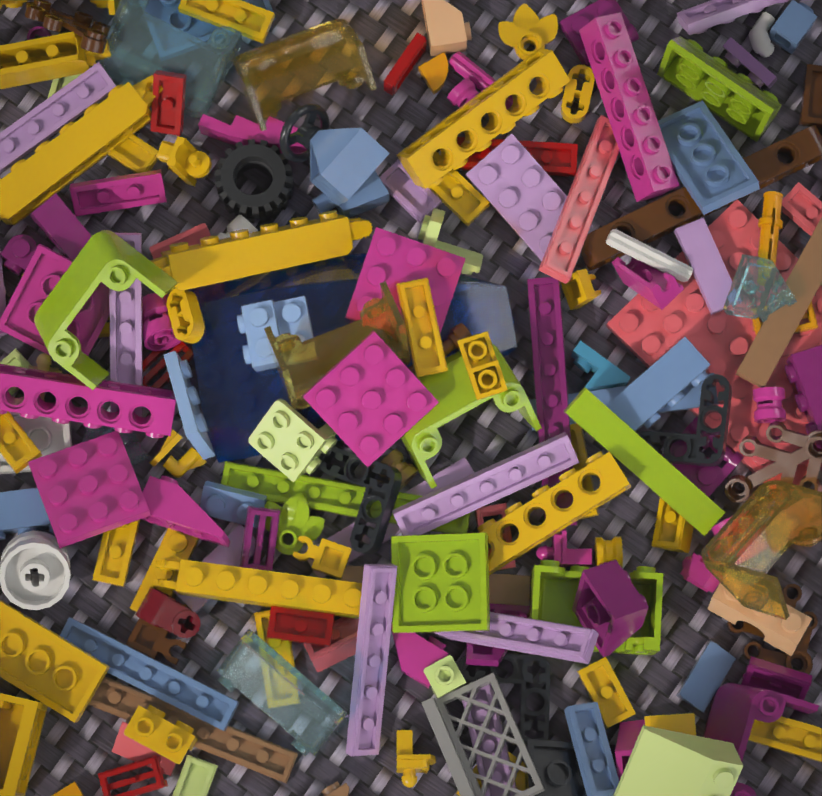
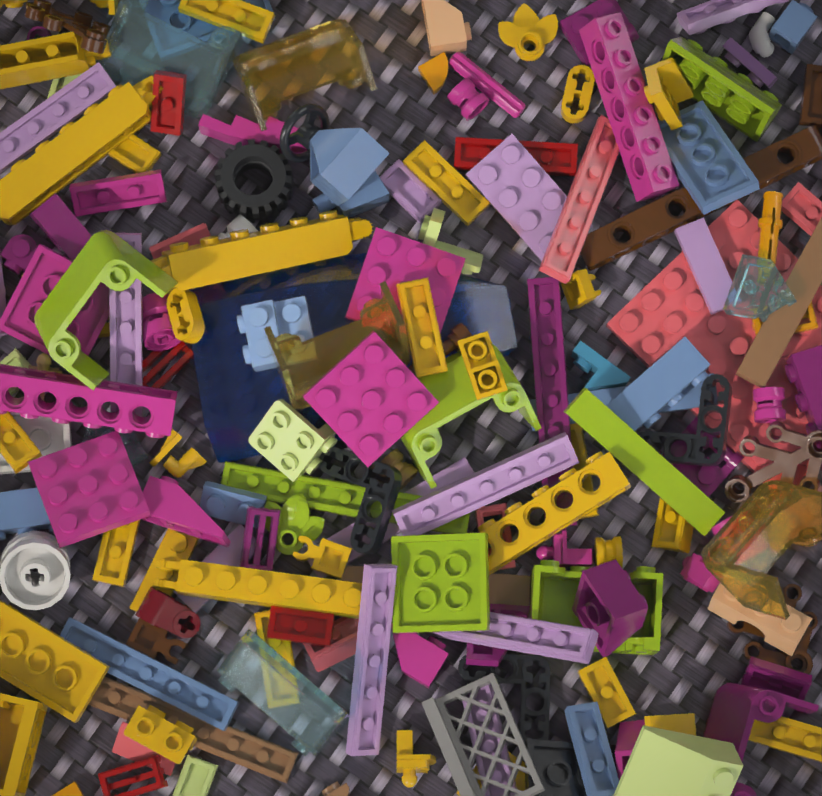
(184, 160): yellow hips -> none
(187, 402): light blue wing -> none
(405, 64): red tile -> none
(418, 156): yellow brick -> none
(444, 676): yellowish green bracket -> none
(648, 282): dark pink hinge -> none
(649, 255): white axle -> none
(666, 89): none -> yellow bracket
(706, 676): medium blue slope -> none

